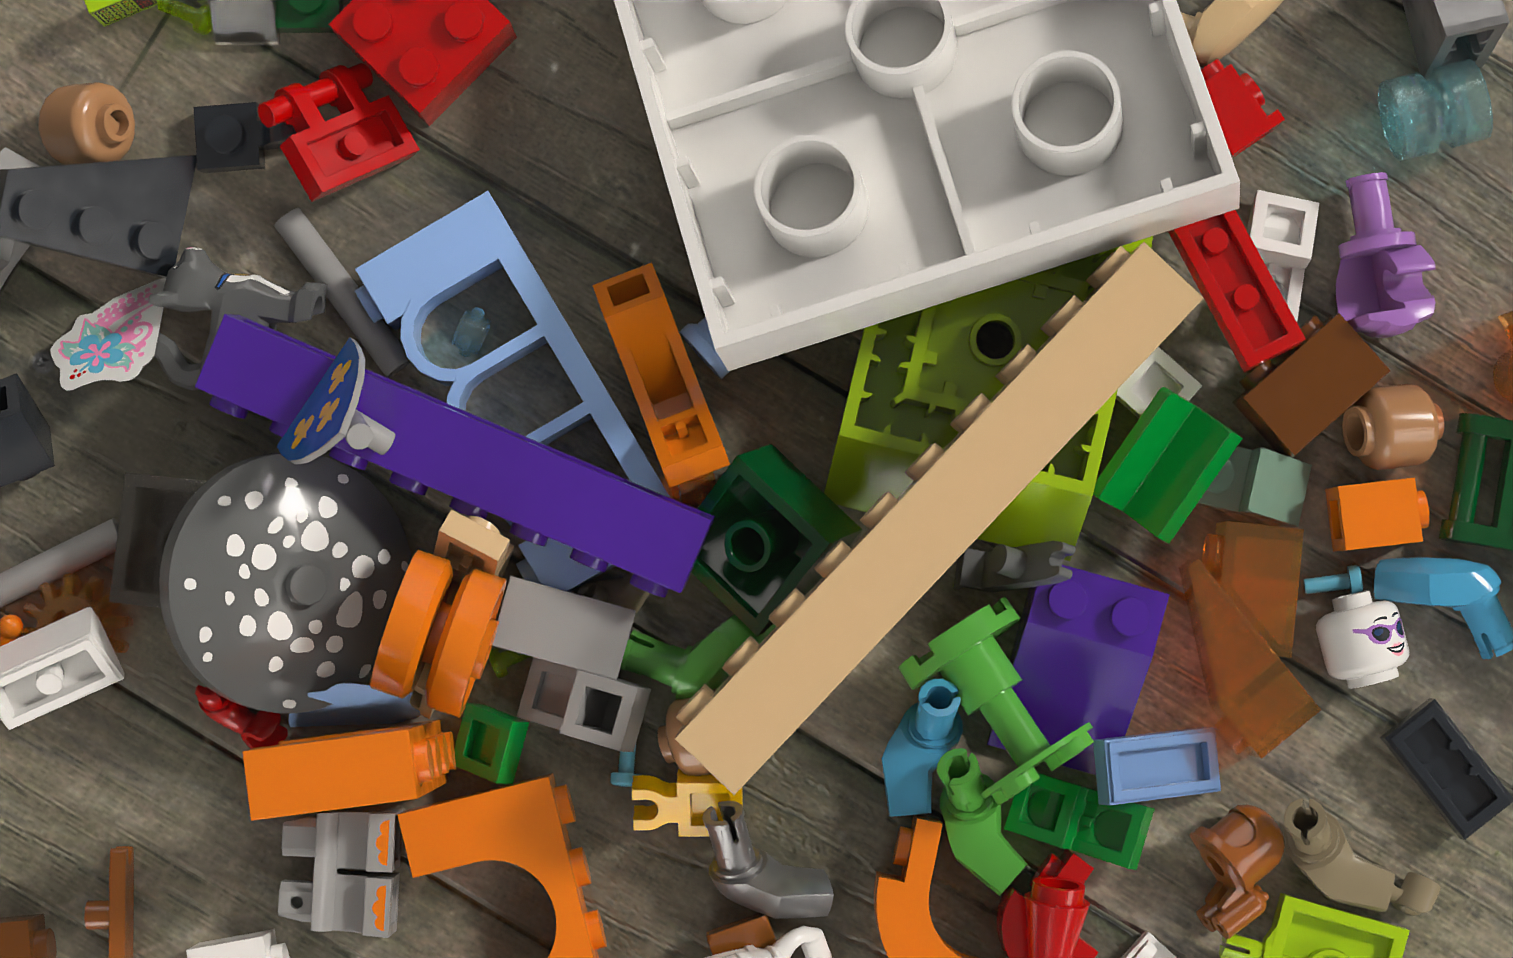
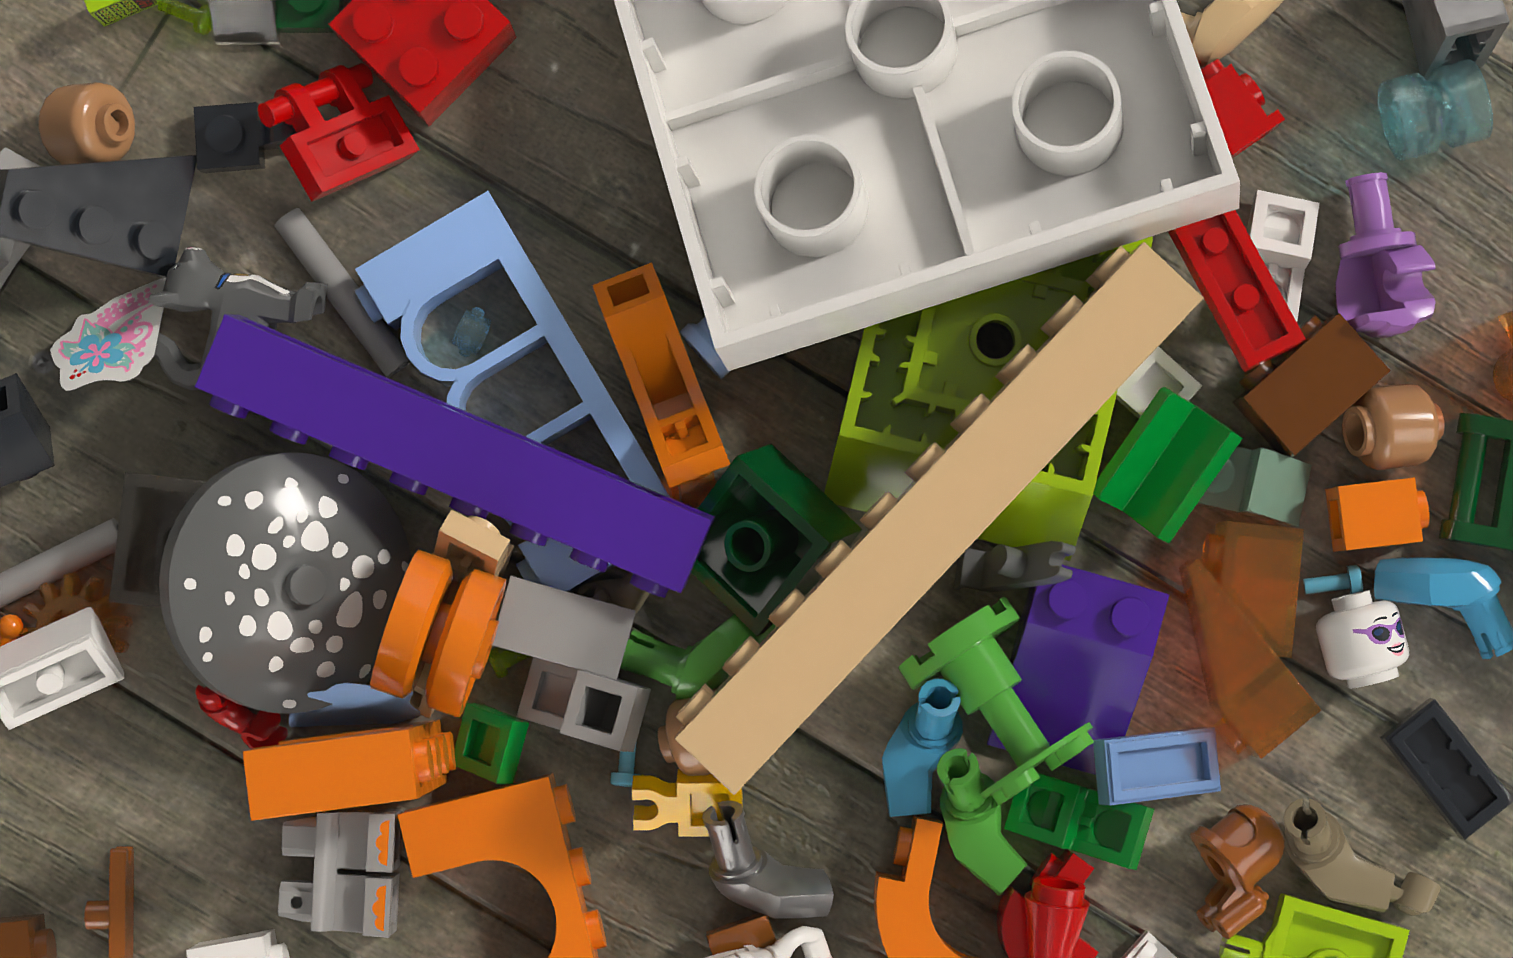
(332, 413): shield -> none

